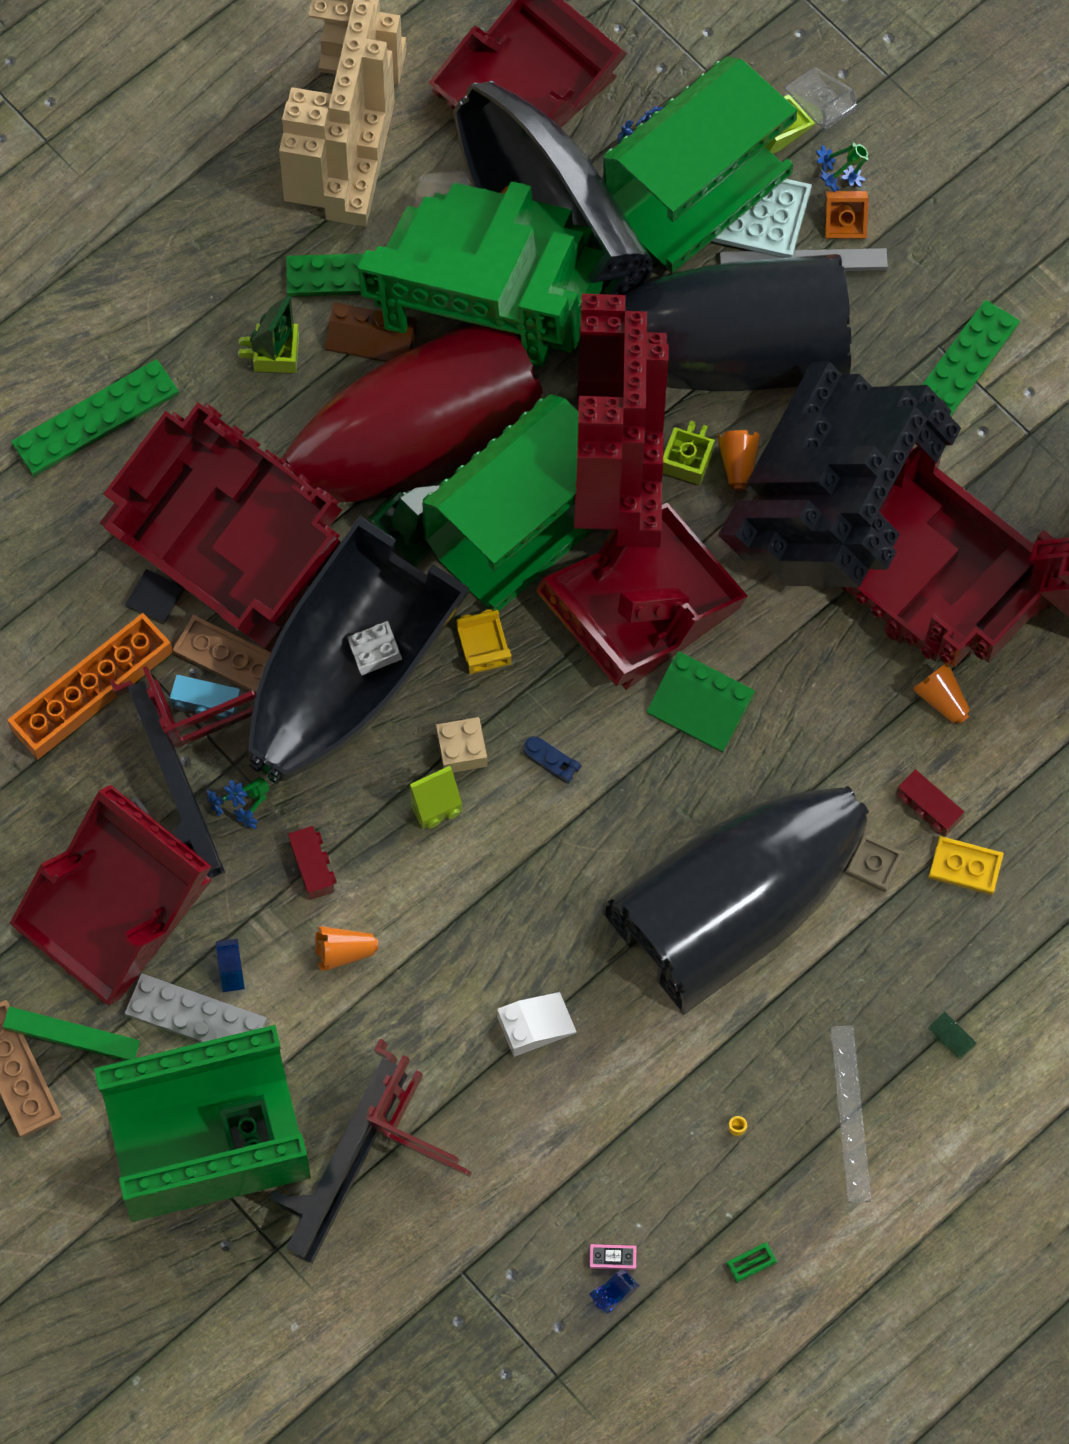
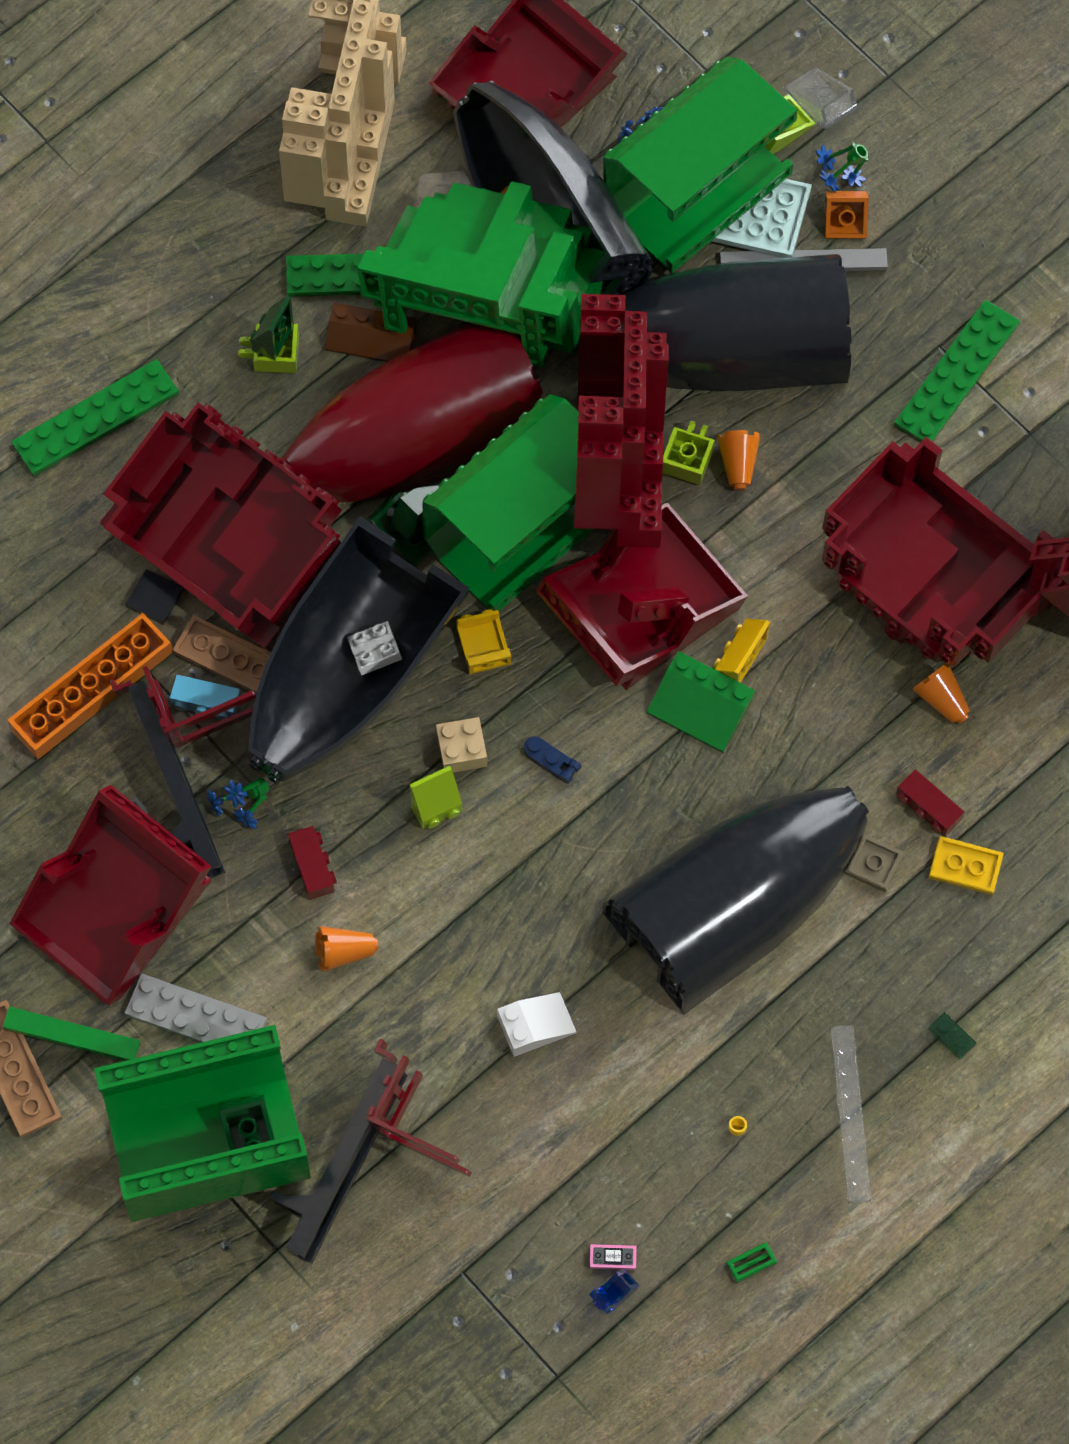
(230, 965): clear blue brick -> none
(743, 649): none -> yellow slope
(831, 475): black panel -> none

